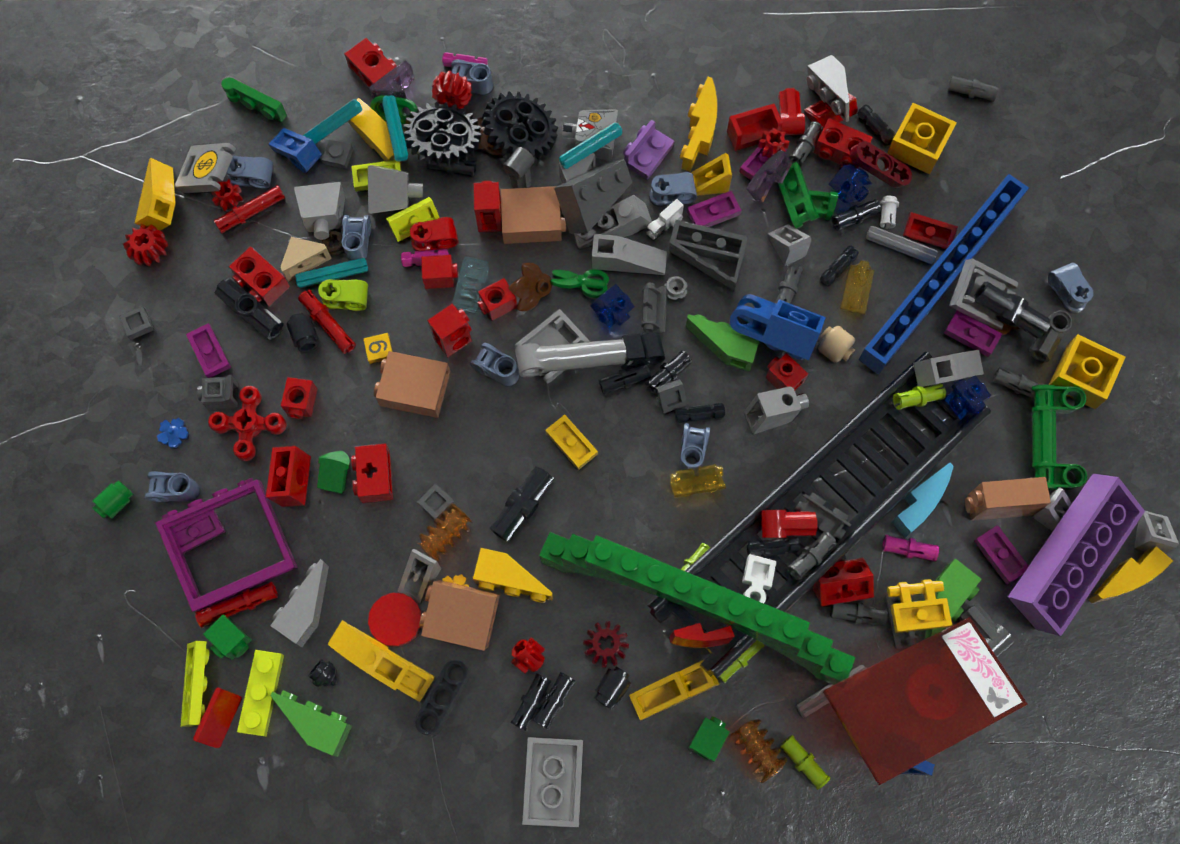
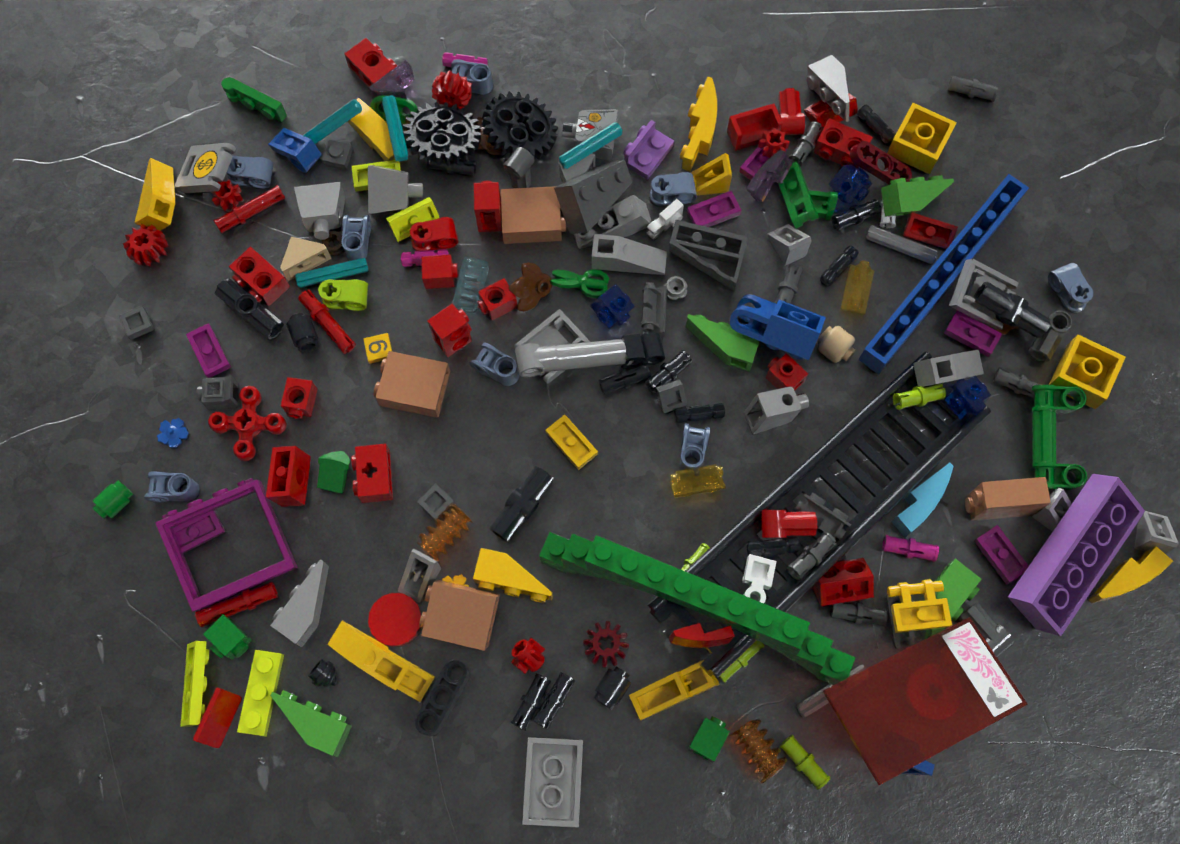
(912, 196): none -> bright green slope

